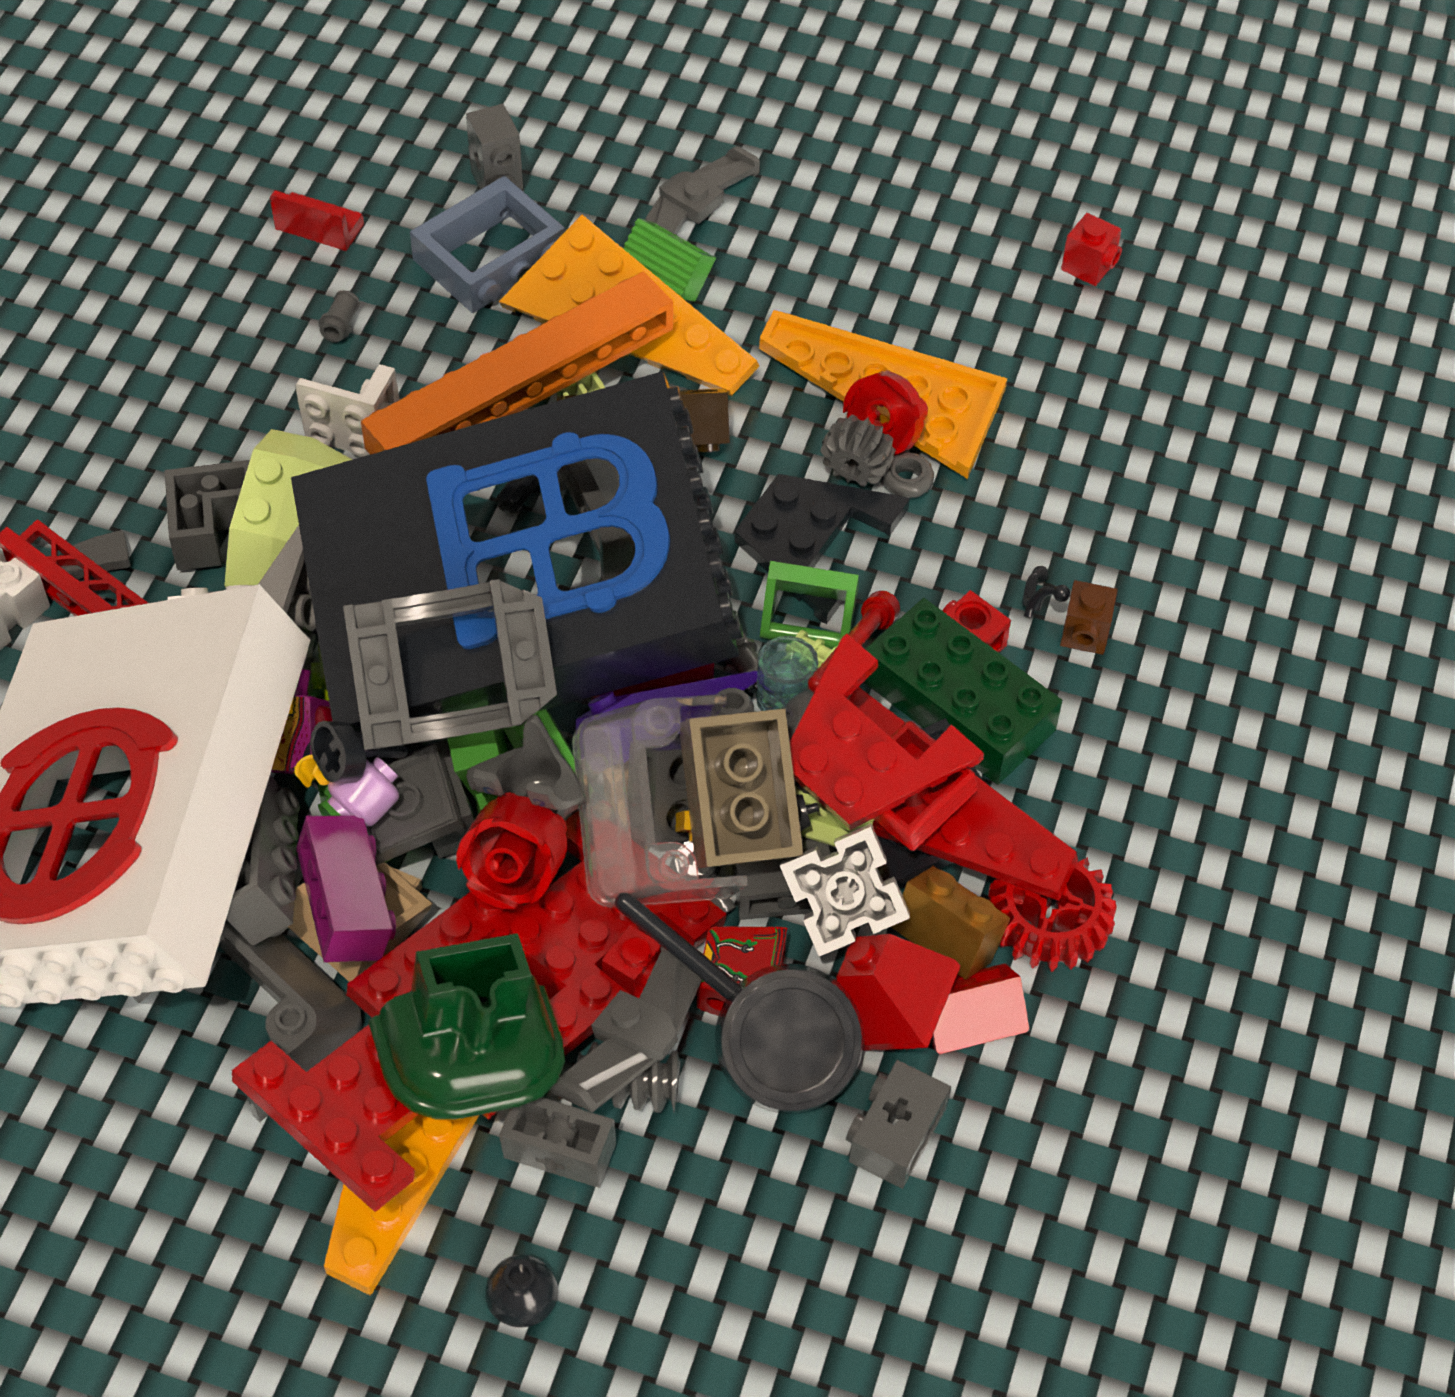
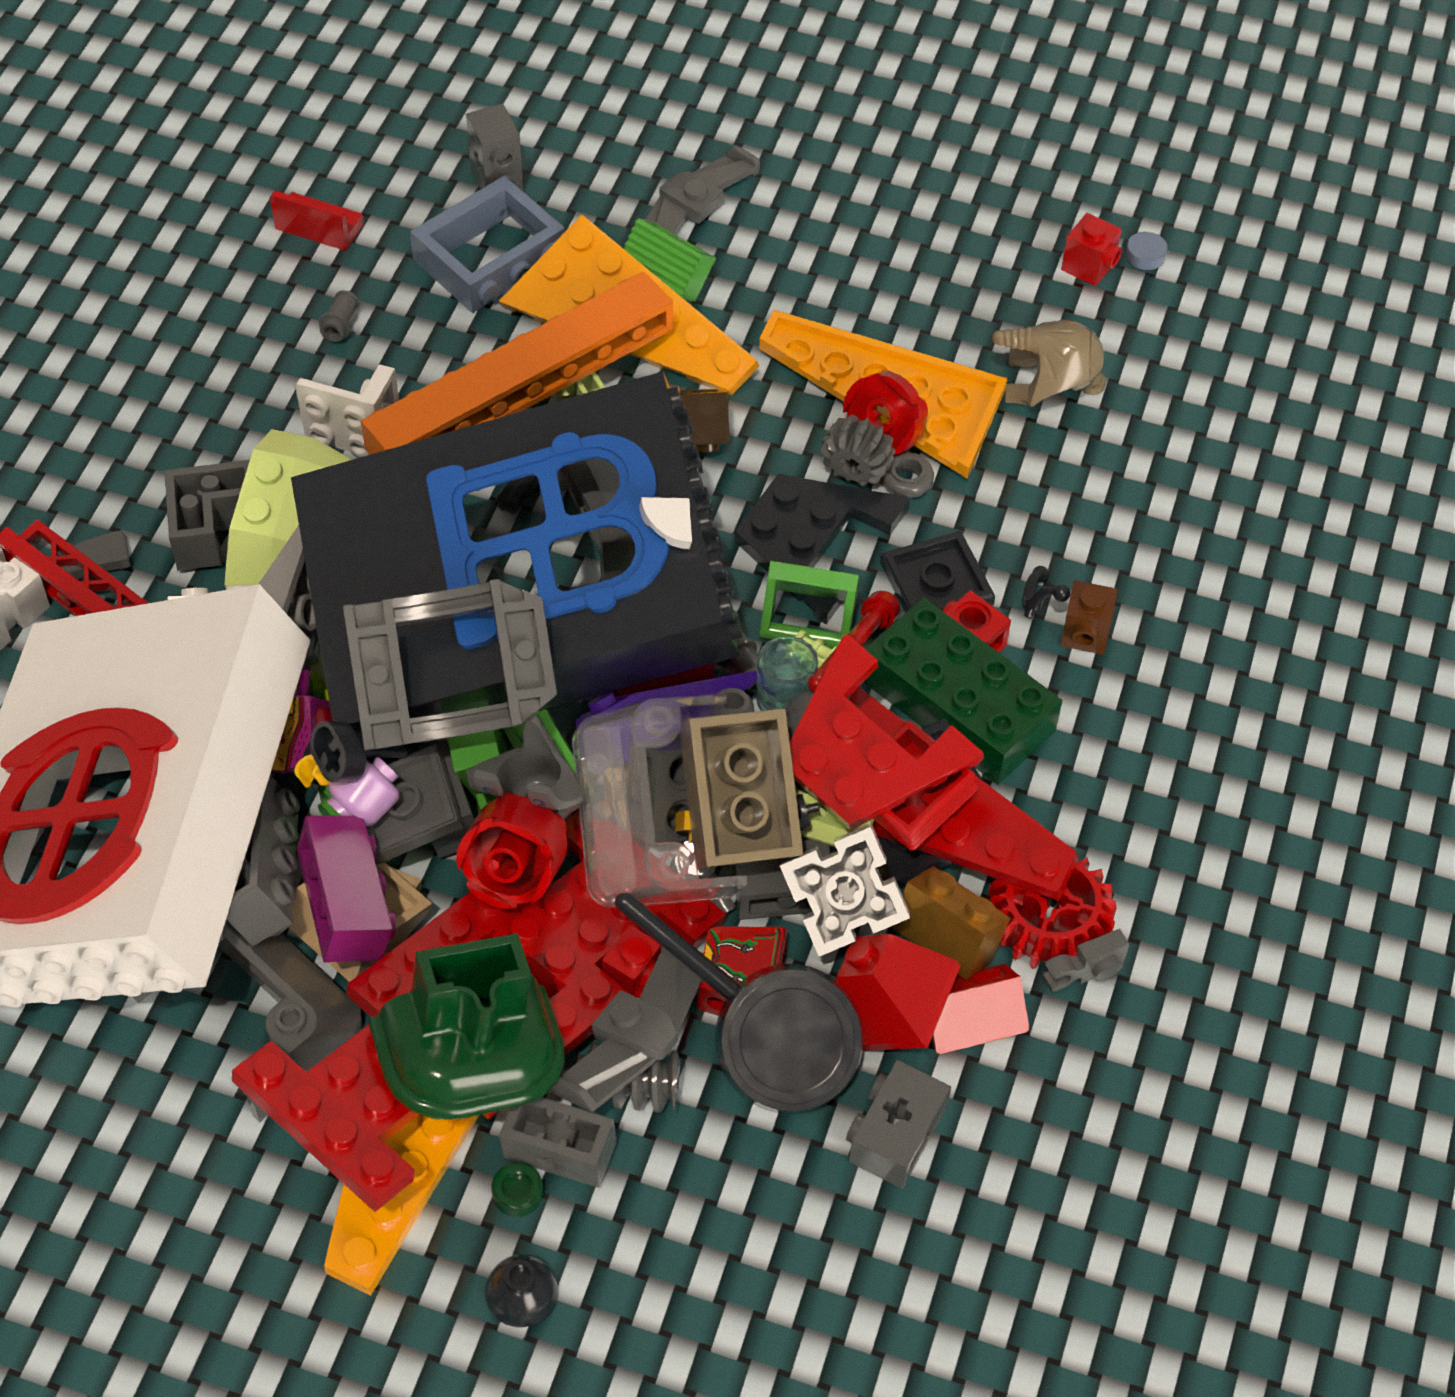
(517, 1189): none -> dark green tile
(668, 519): none -> white tile
(936, 570): none -> black tile
(1066, 356): none -> dark tan piece
(1096, 959): none -> dark grey plate
(1146, 250): none -> sand blue tile

